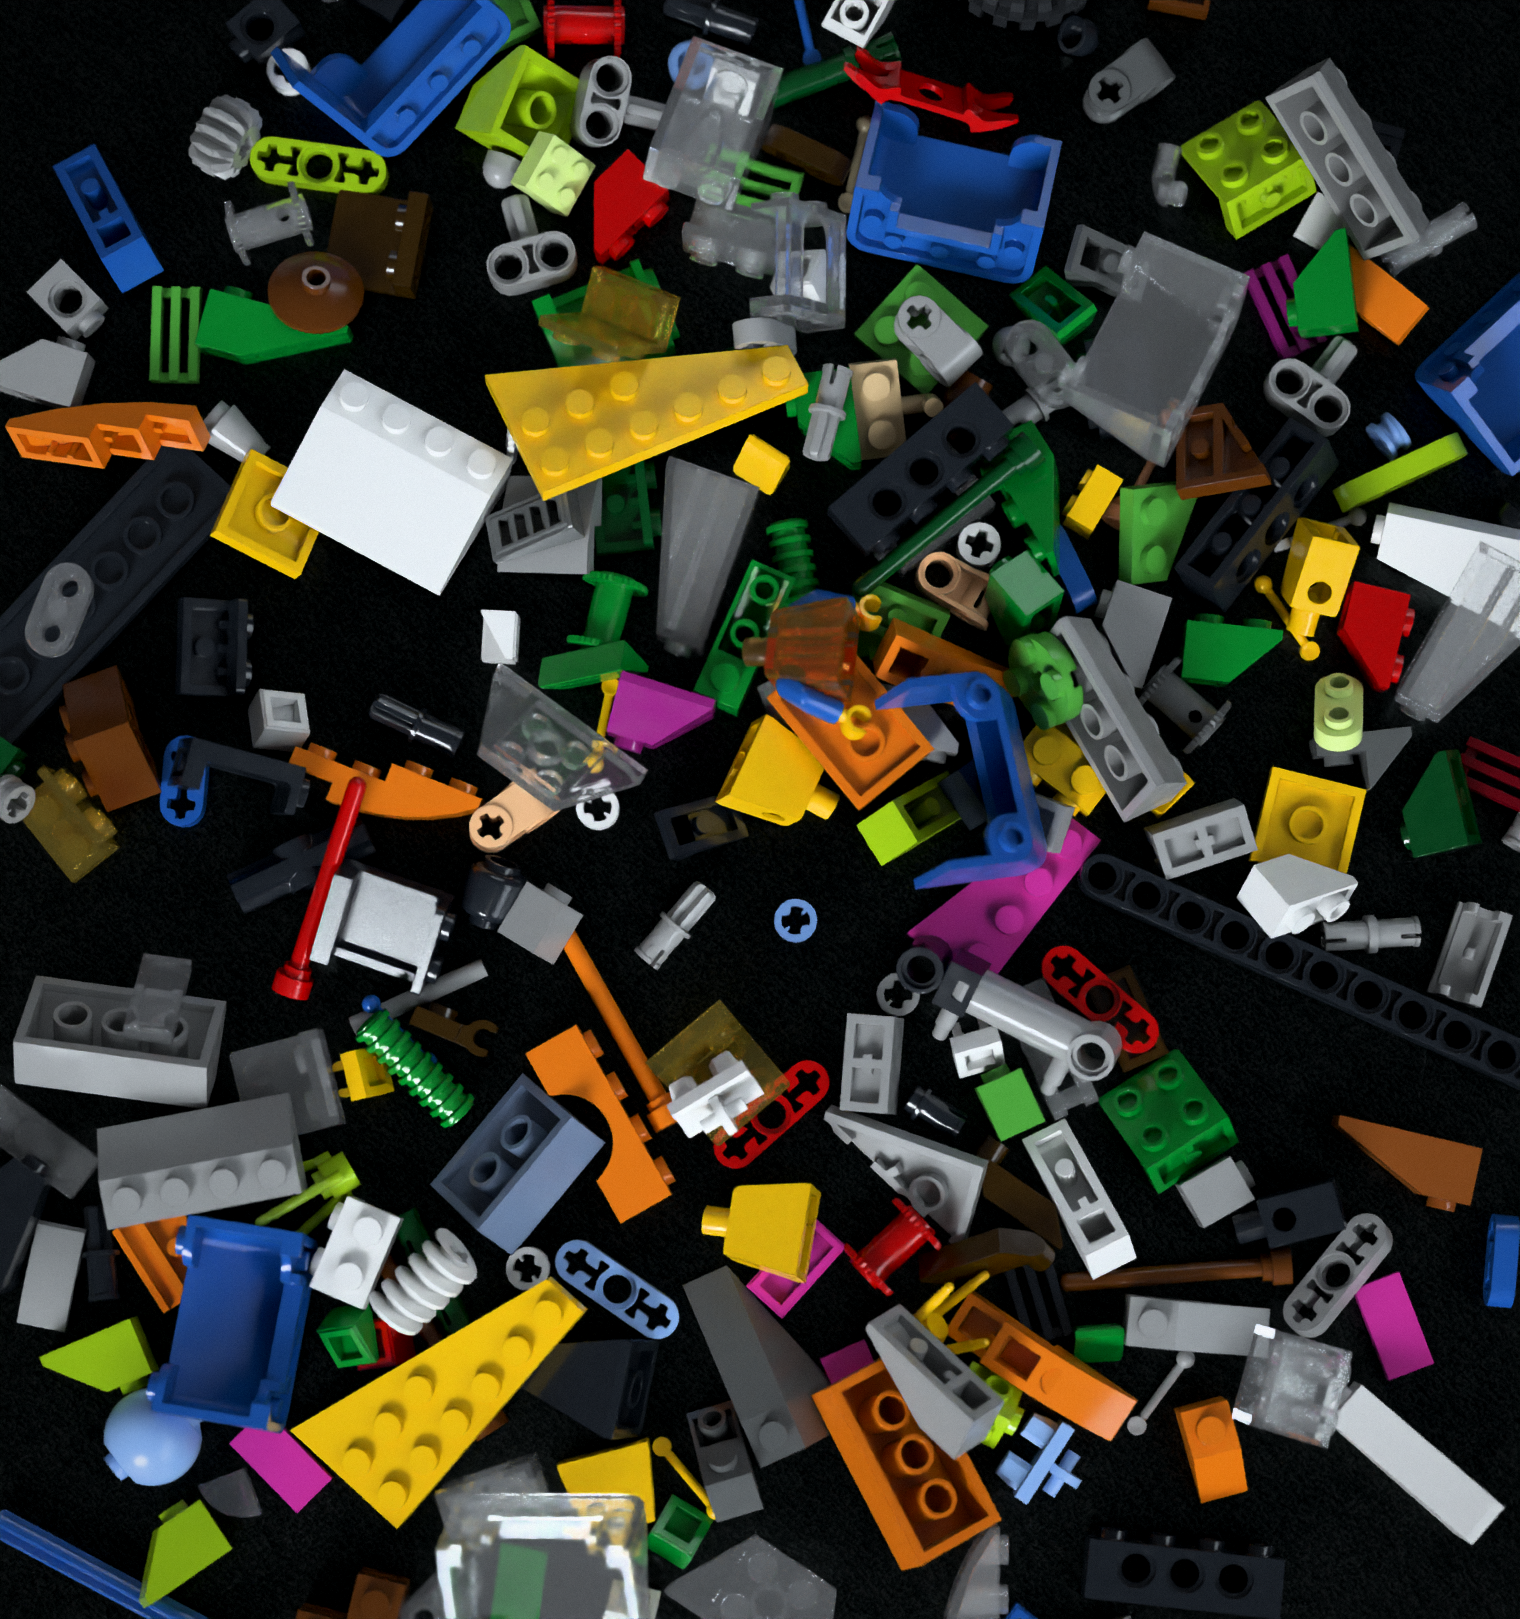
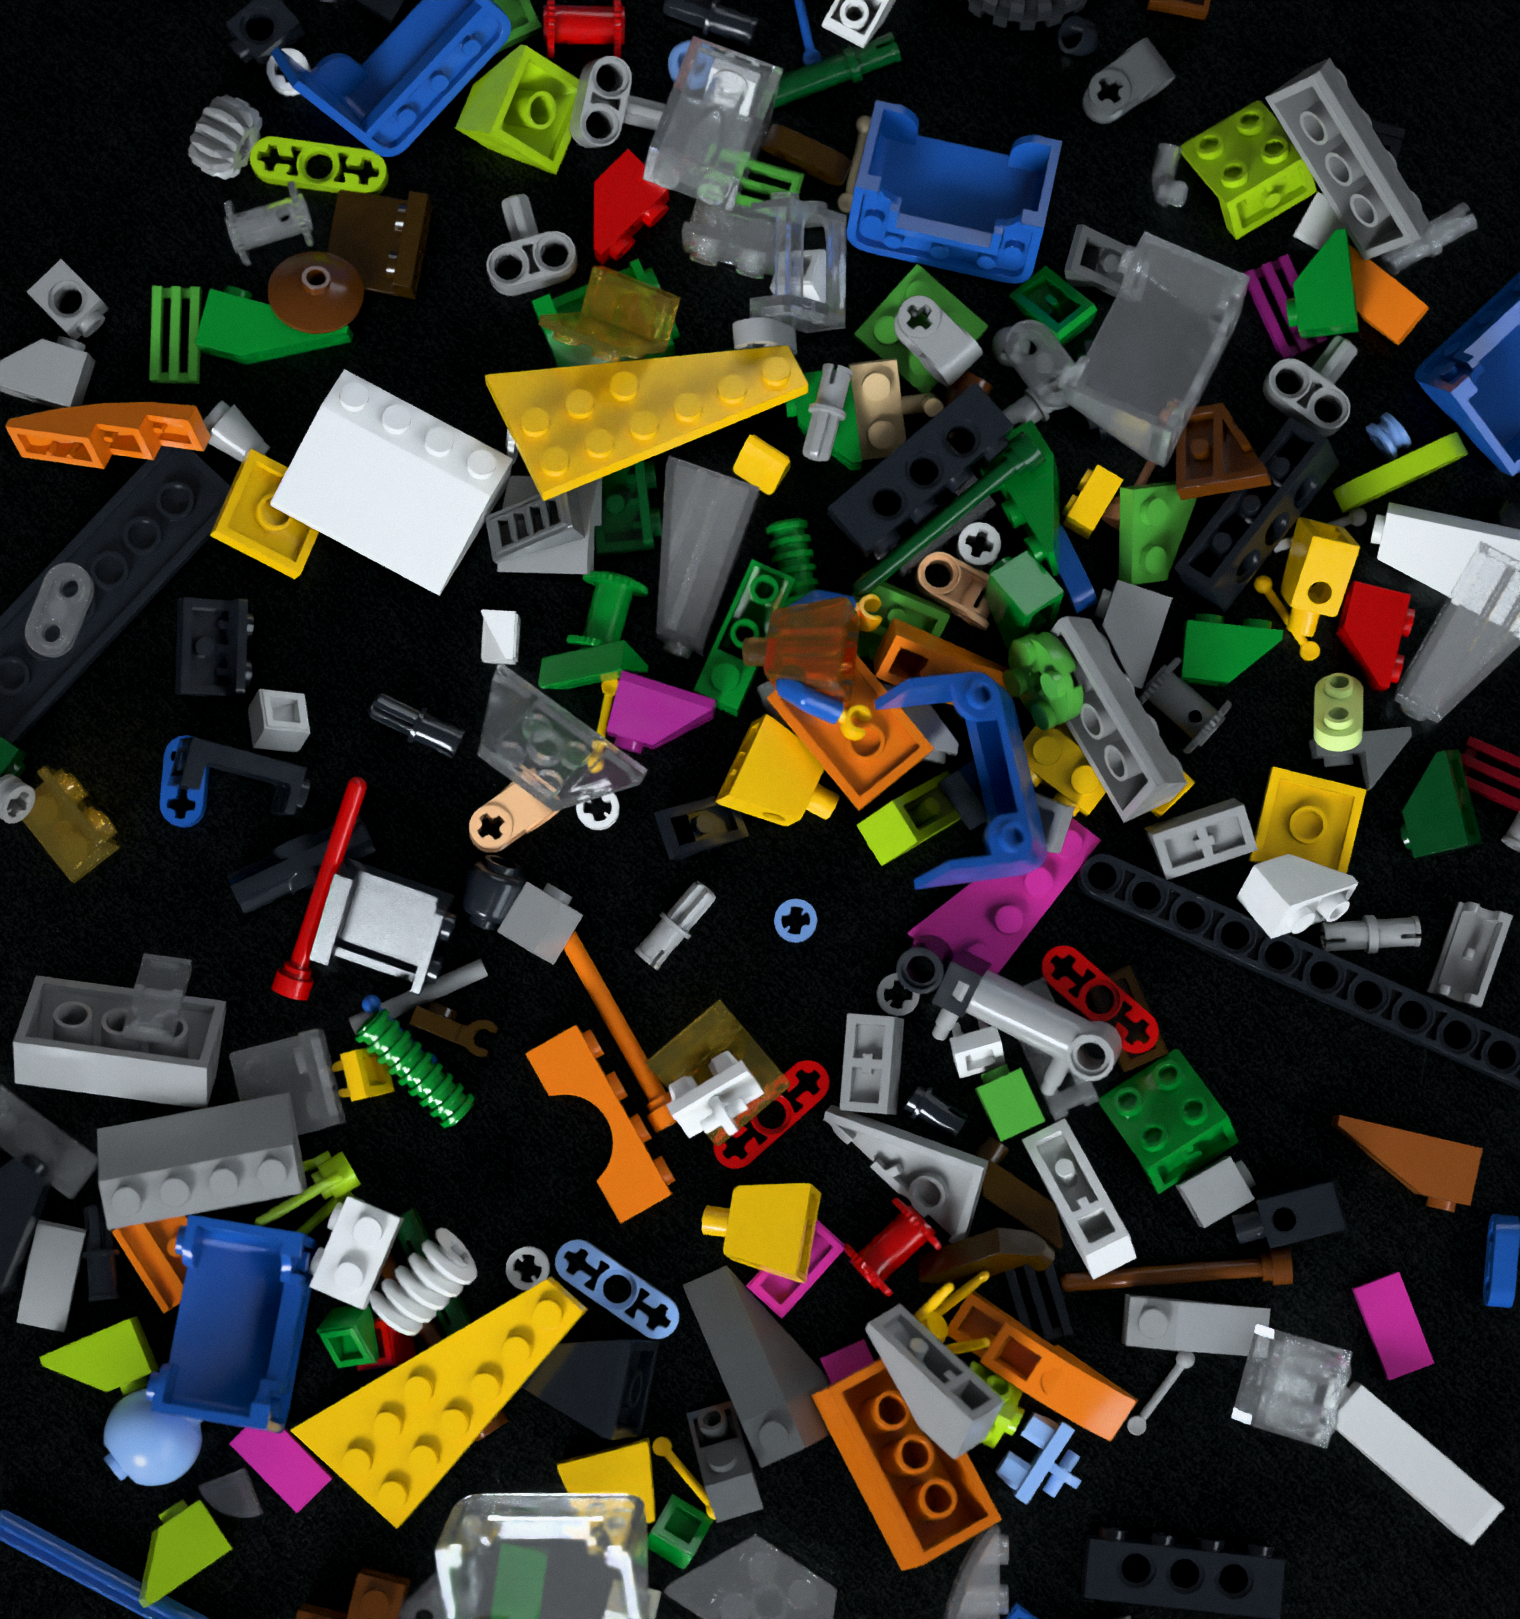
(108, 219): blue slope -> none
(108, 739): reddish brown brick -> none
(404, 794): orange slope -> none
(492, 1496): clear panel -> none
(499, 169): light grey hinge -> none
(517, 1164): sand blue slope -> none
(552, 173): yellowish green piece -> none
(888, 82): red piece -> none
(1098, 1342): green slope -> none
(1212, 1448): orange slope -> none
(1334, 1254): light grey beam -> none

